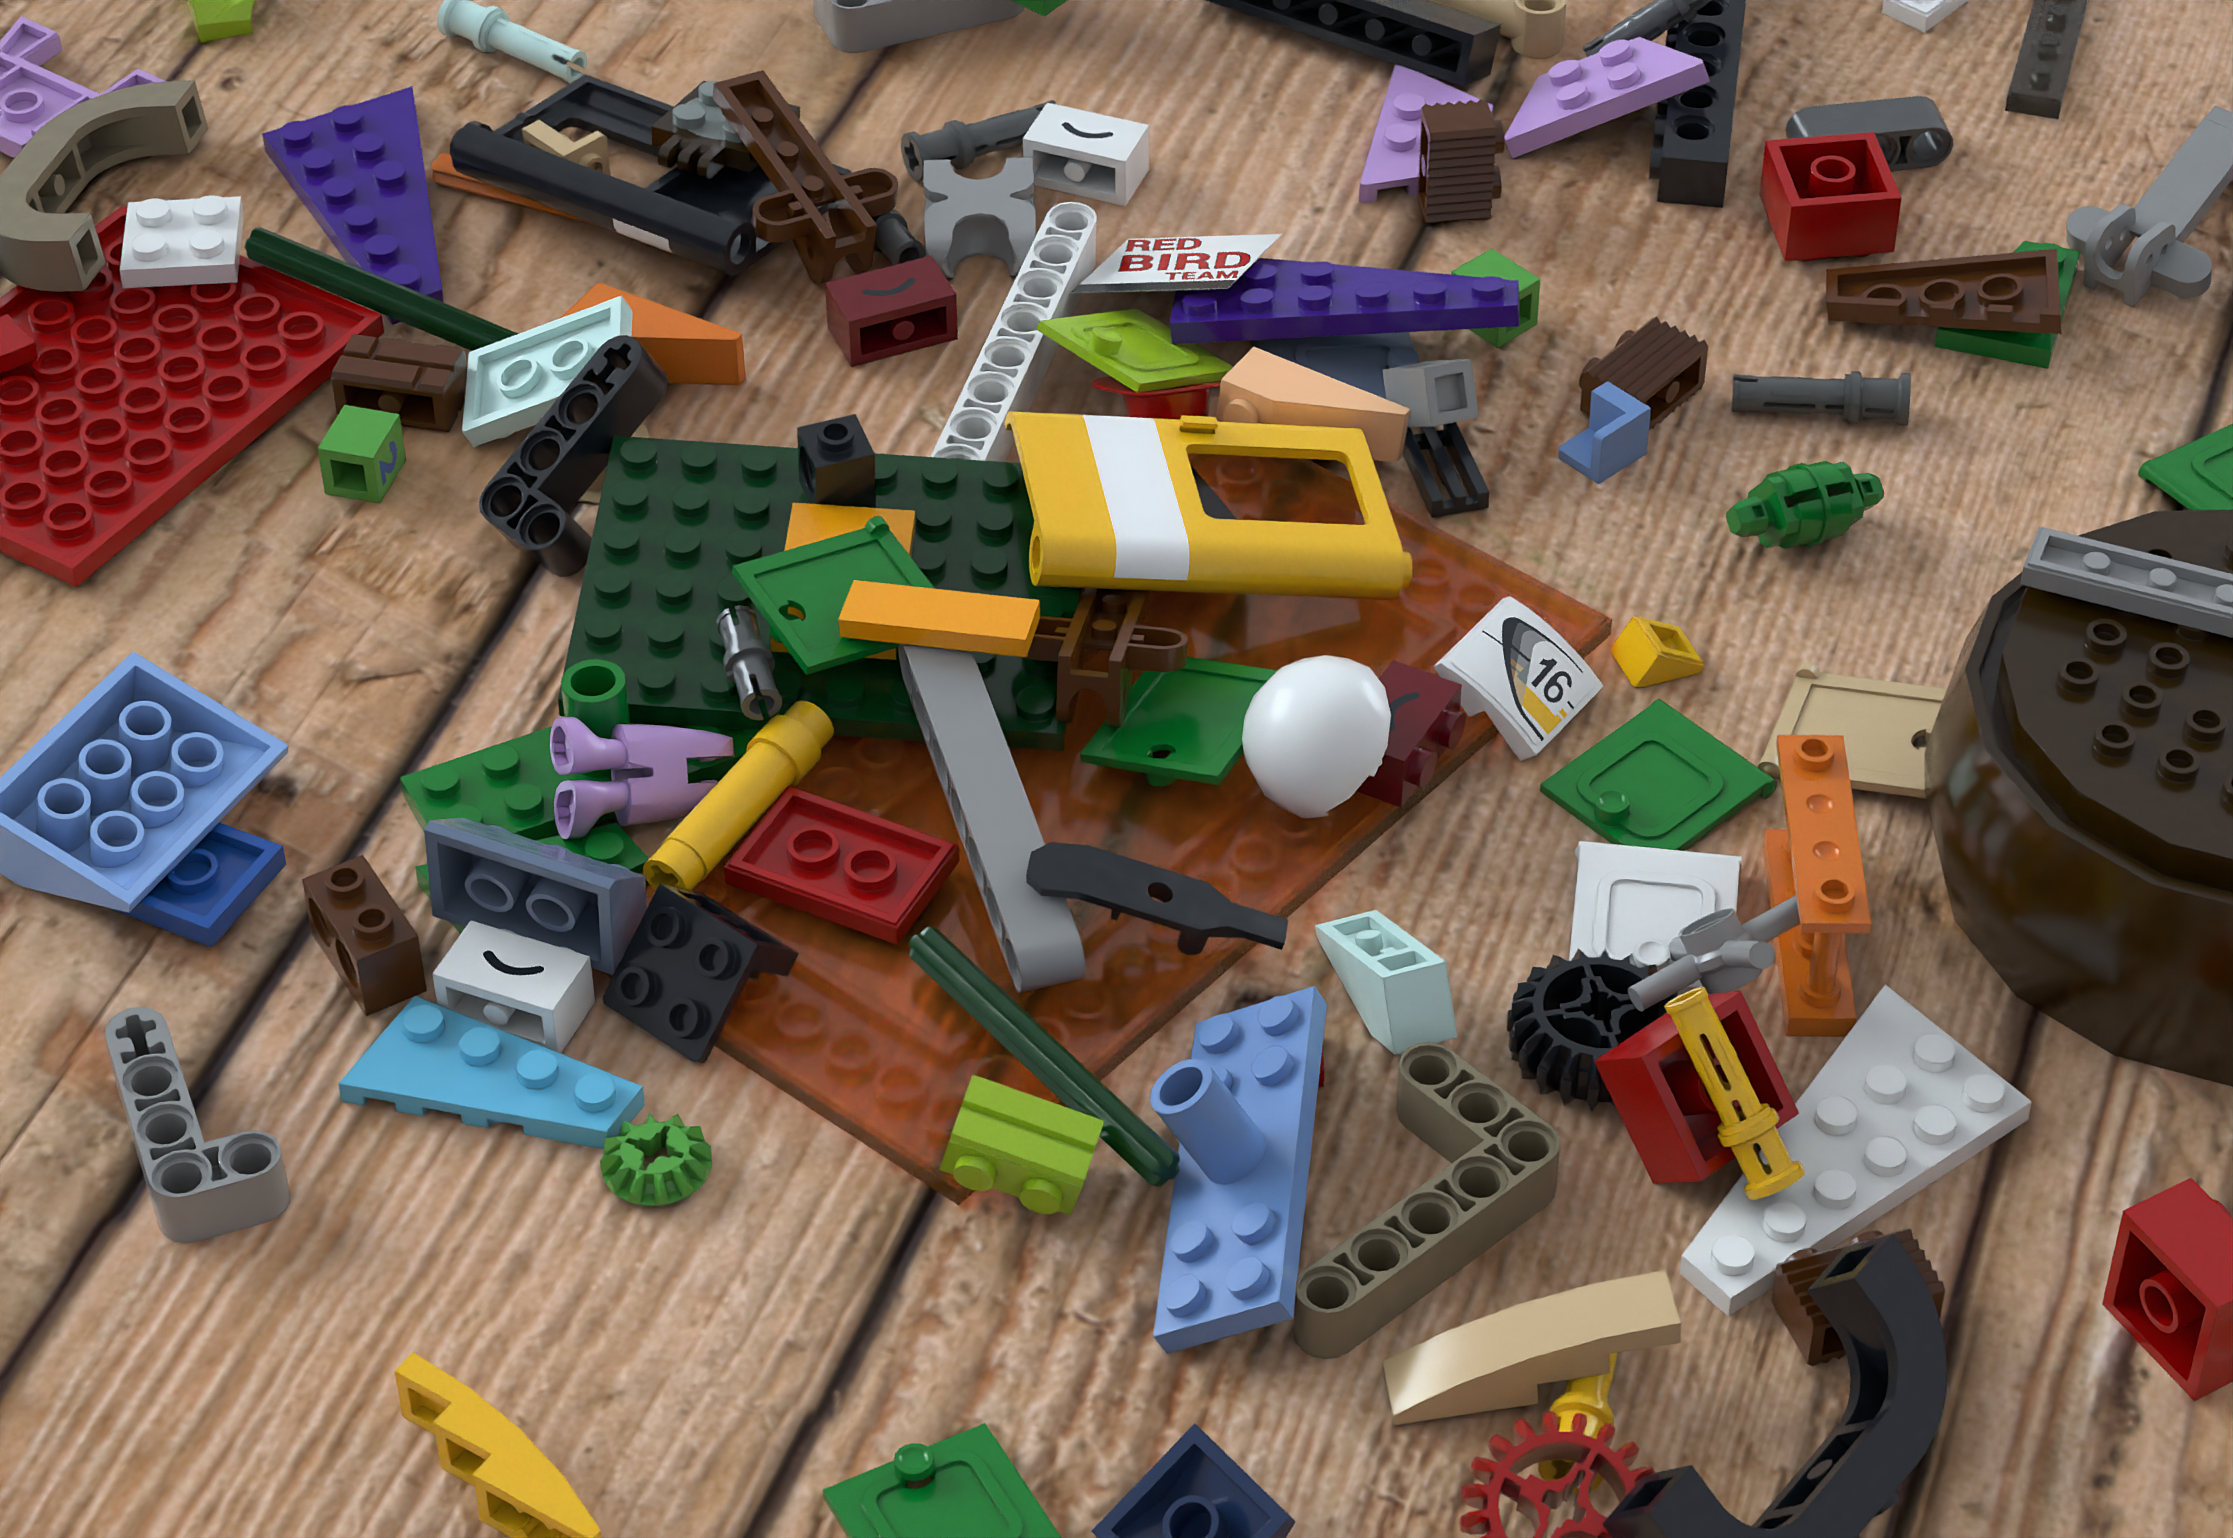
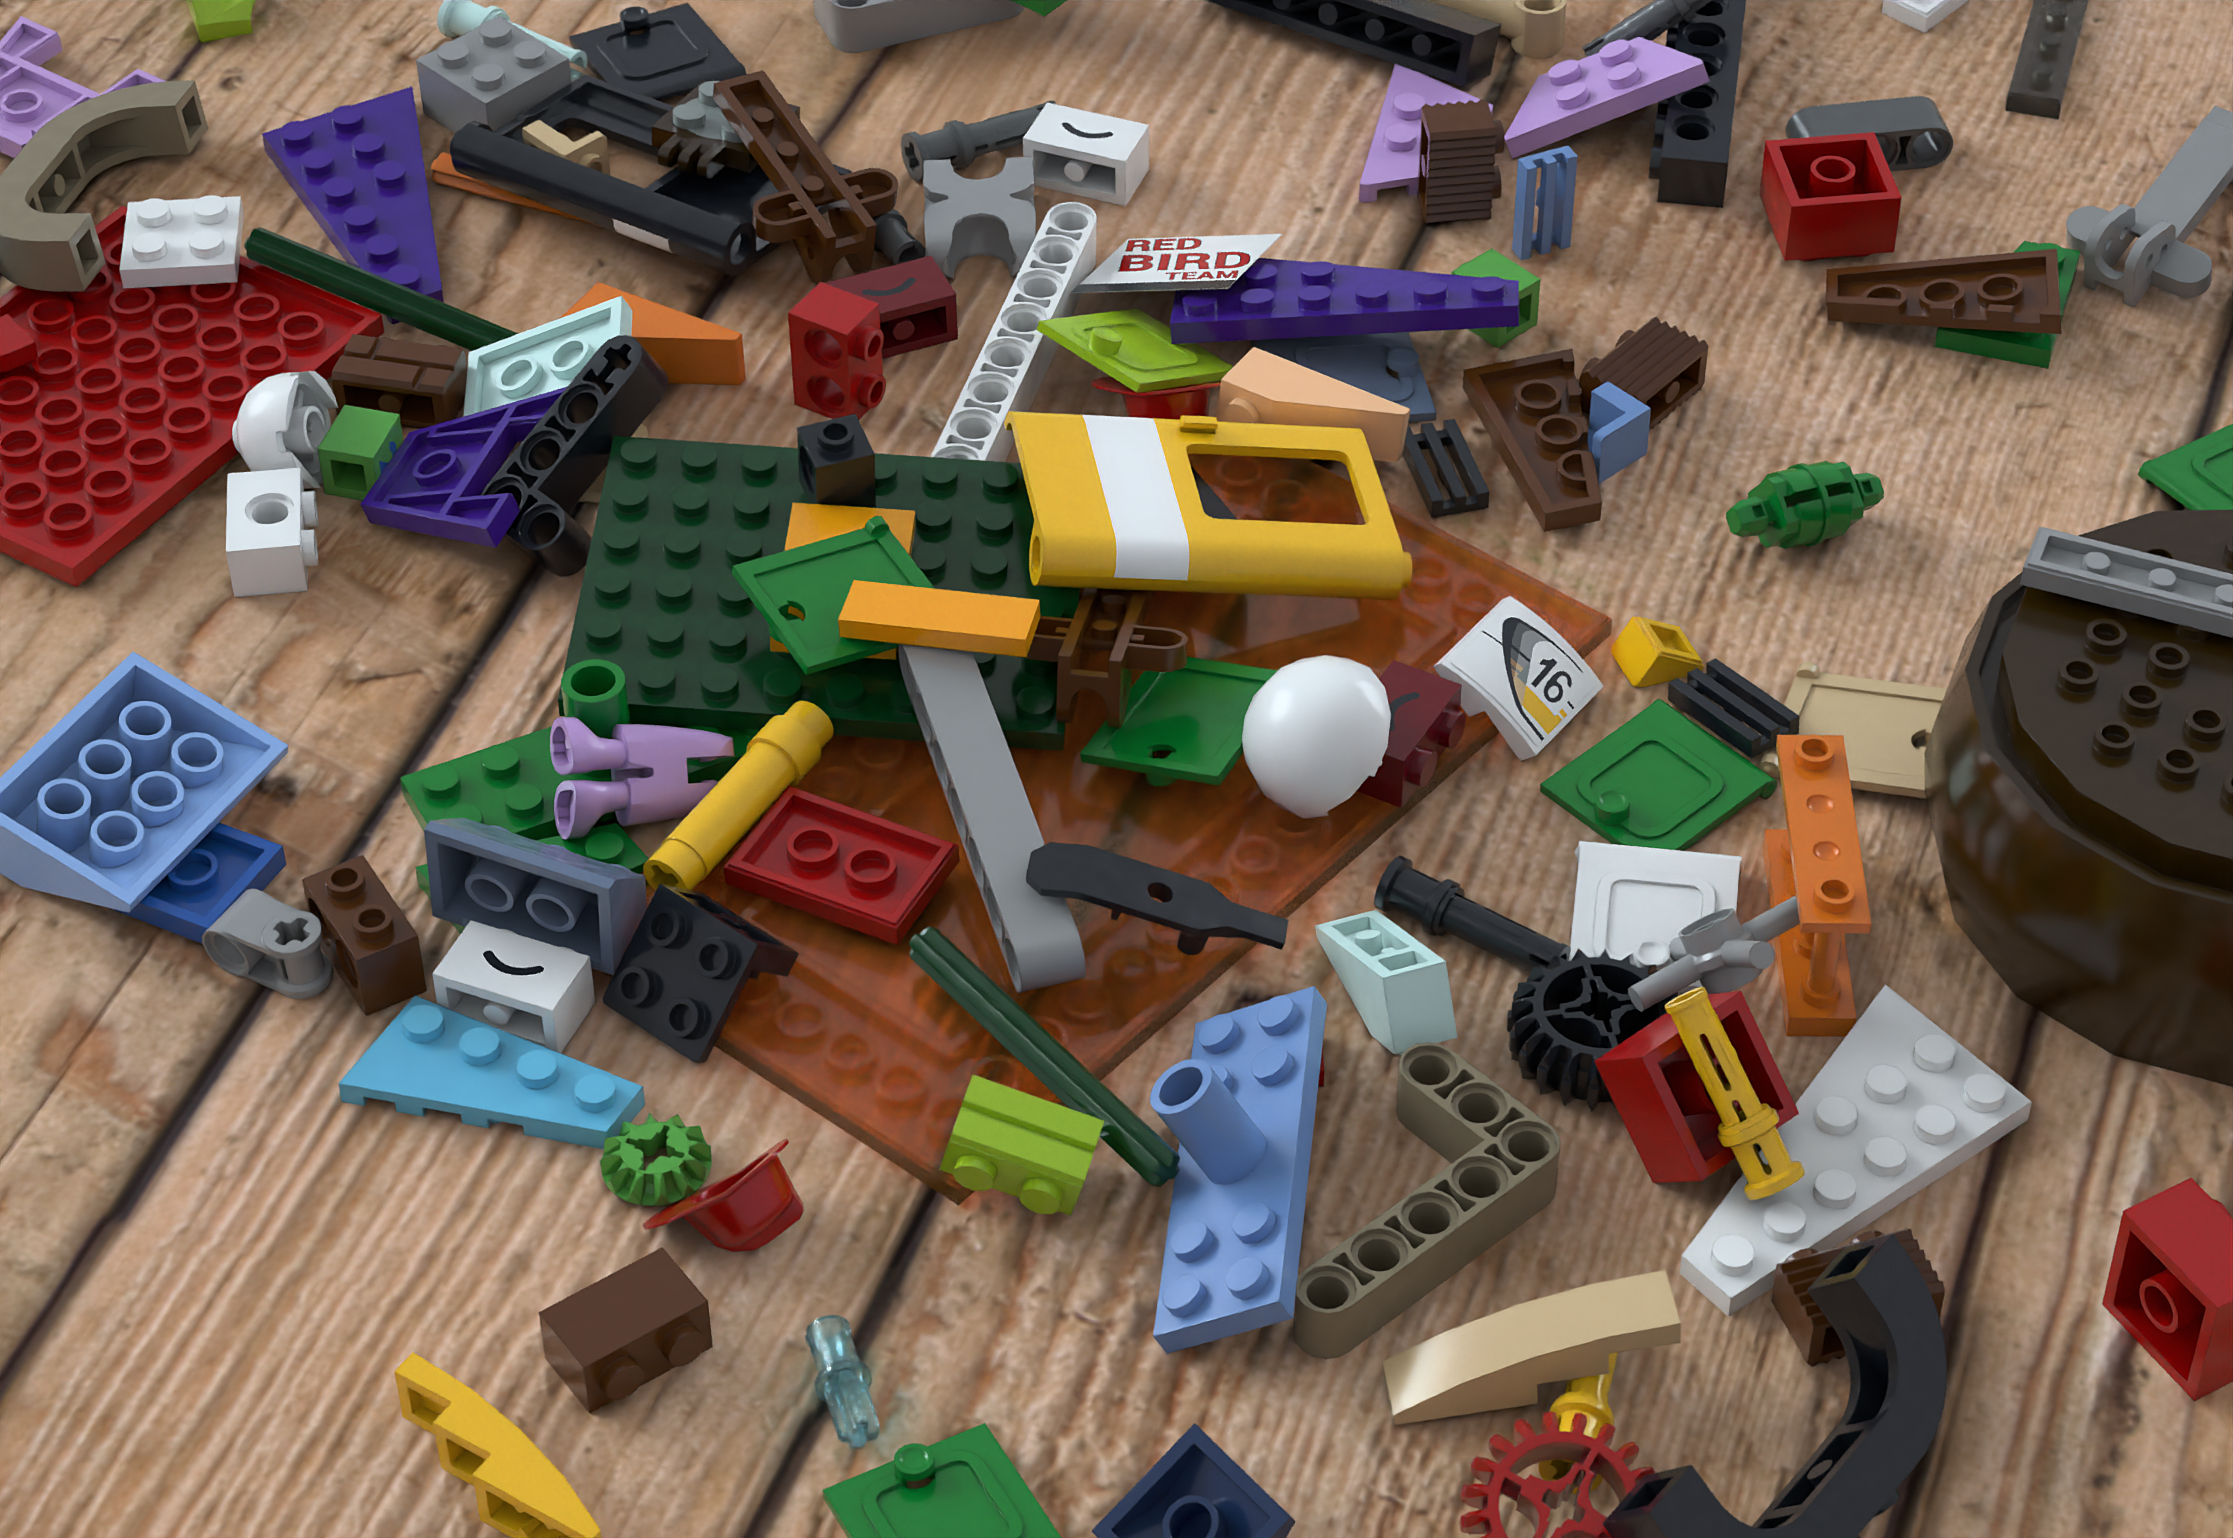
(192, 1183): light grey beam -> none
(269, 532): none -> white brick
(270, 945): none -> light grey piece
(285, 423): none -> white cylinder
(442, 470): none -> dark purple wing
(489, 76): none -> light grey brick
(626, 1330): none -> reddish brown brick
(662, 62): none -> black container
(742, 1208): none -> red piece
(749, 662): dark grey pin -> none
(836, 353): none -> red brick
(842, 1380): none -> clear light blue axle
(1434, 391): light grey brick -> none
(1445, 909): none -> black pin
(1541, 434): none -> reddish brown wing
(1553, 201): none -> medium blue tile
(1741, 704): none -> black tile
(1852, 397): dark grey pin -> none

